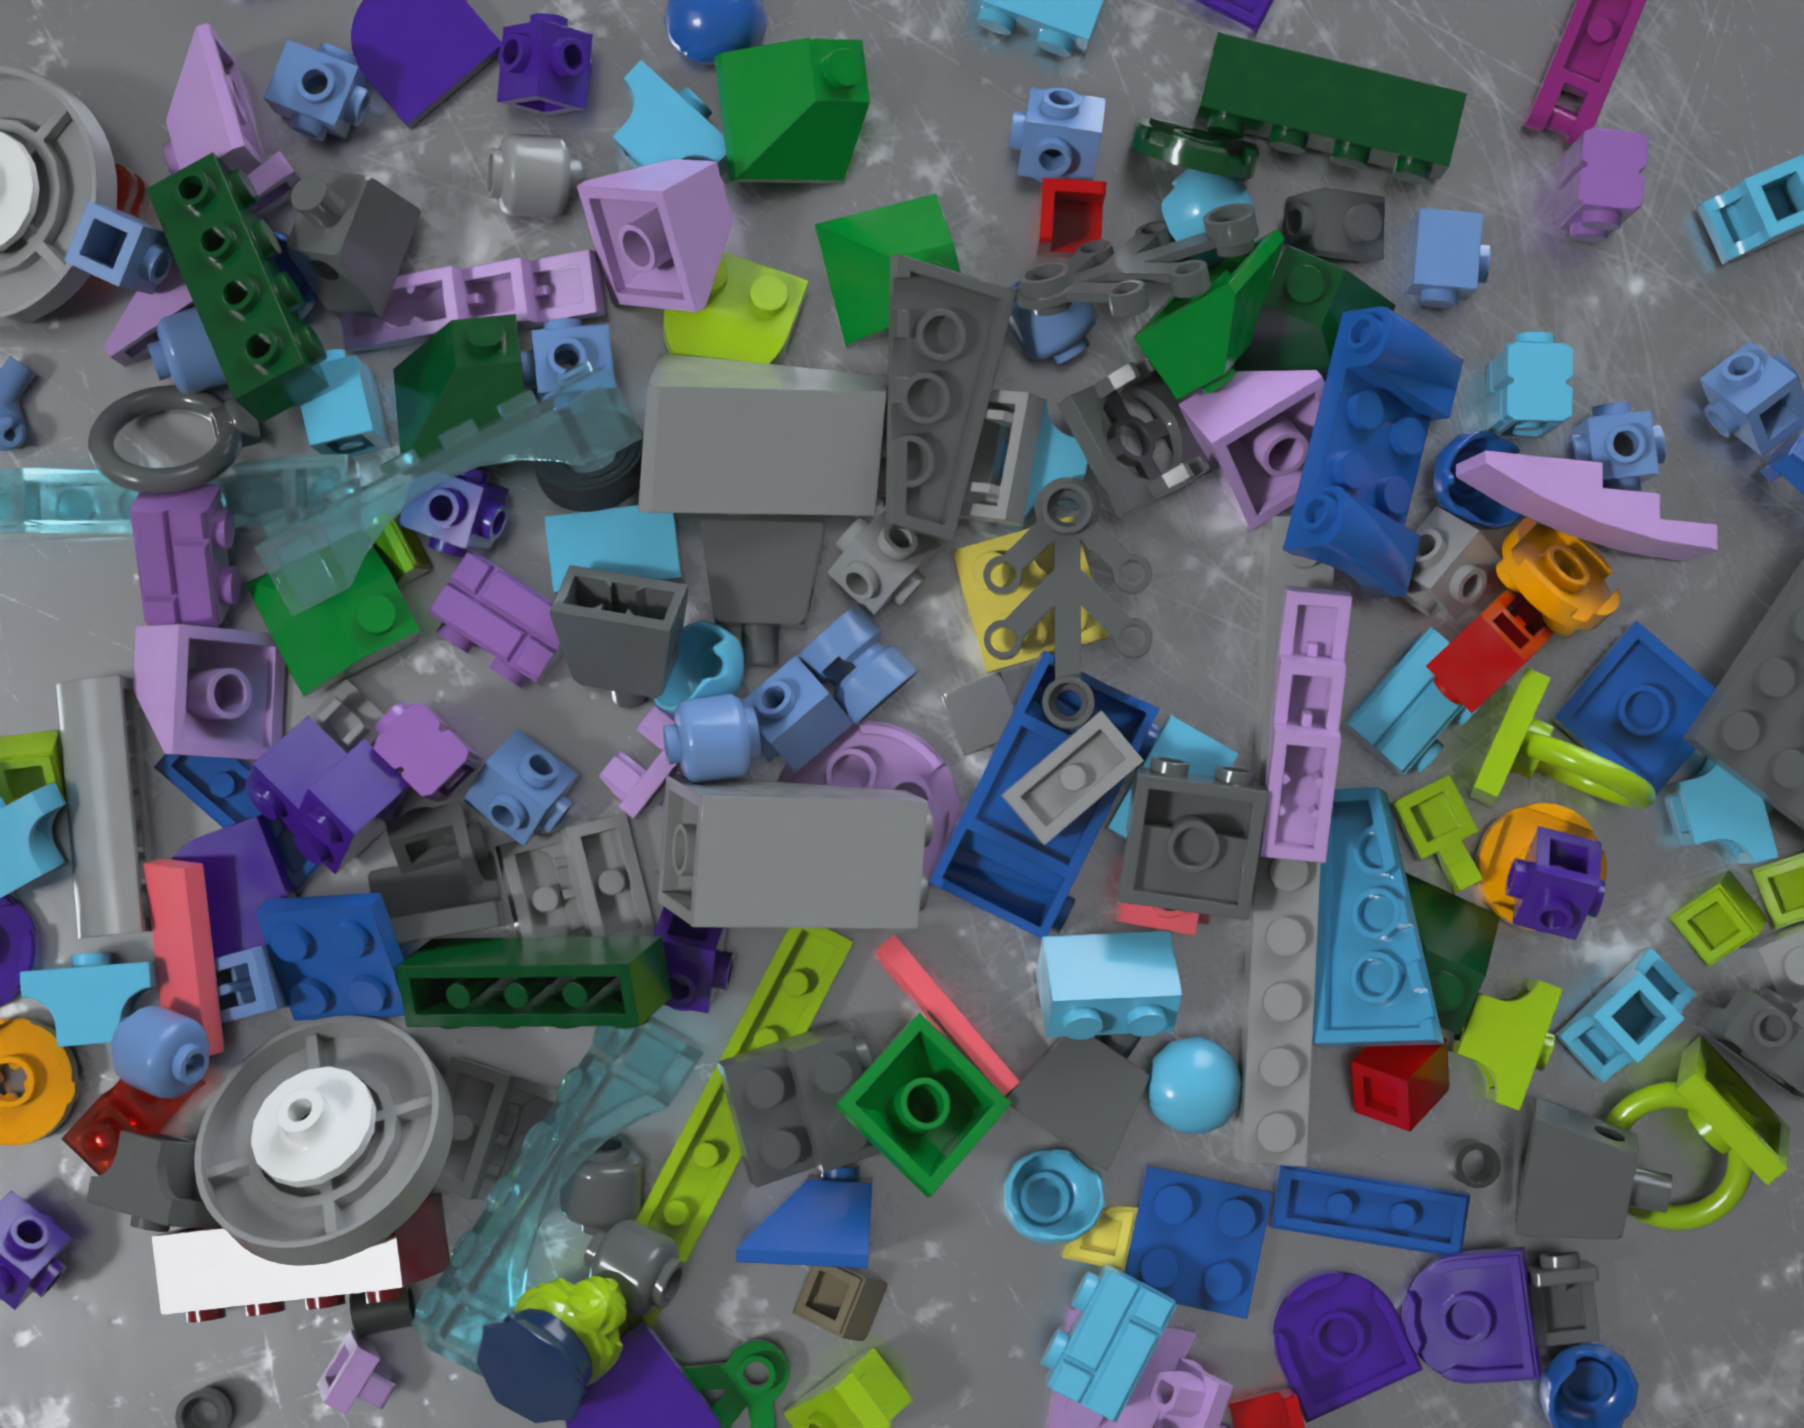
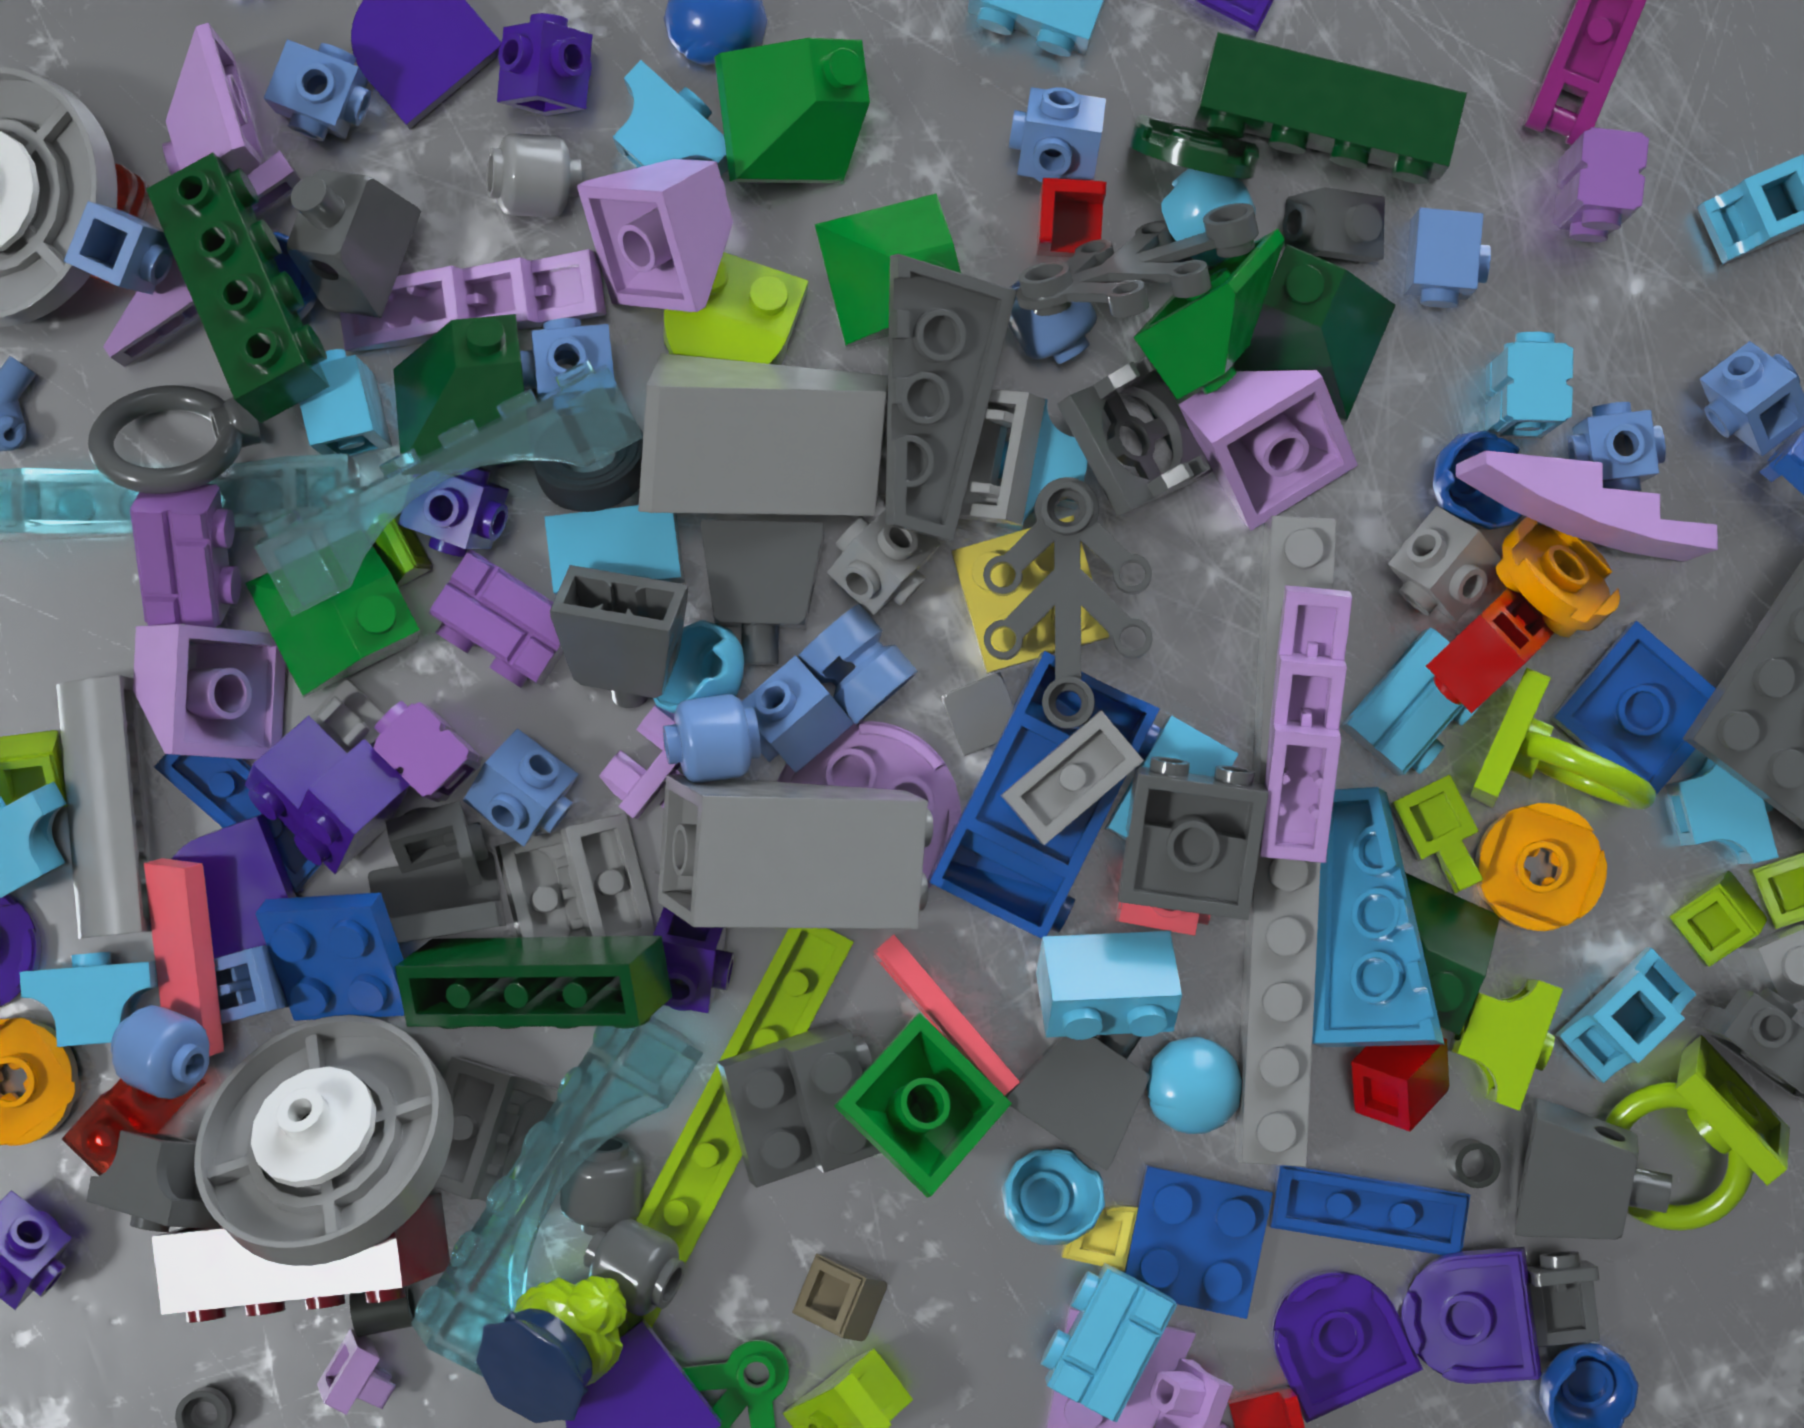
(185, 353): medium blue head -> none
(815, 1224): blue slope -> none
(1368, 449): blue piece -> none
(1556, 896): dark purple brick -> none

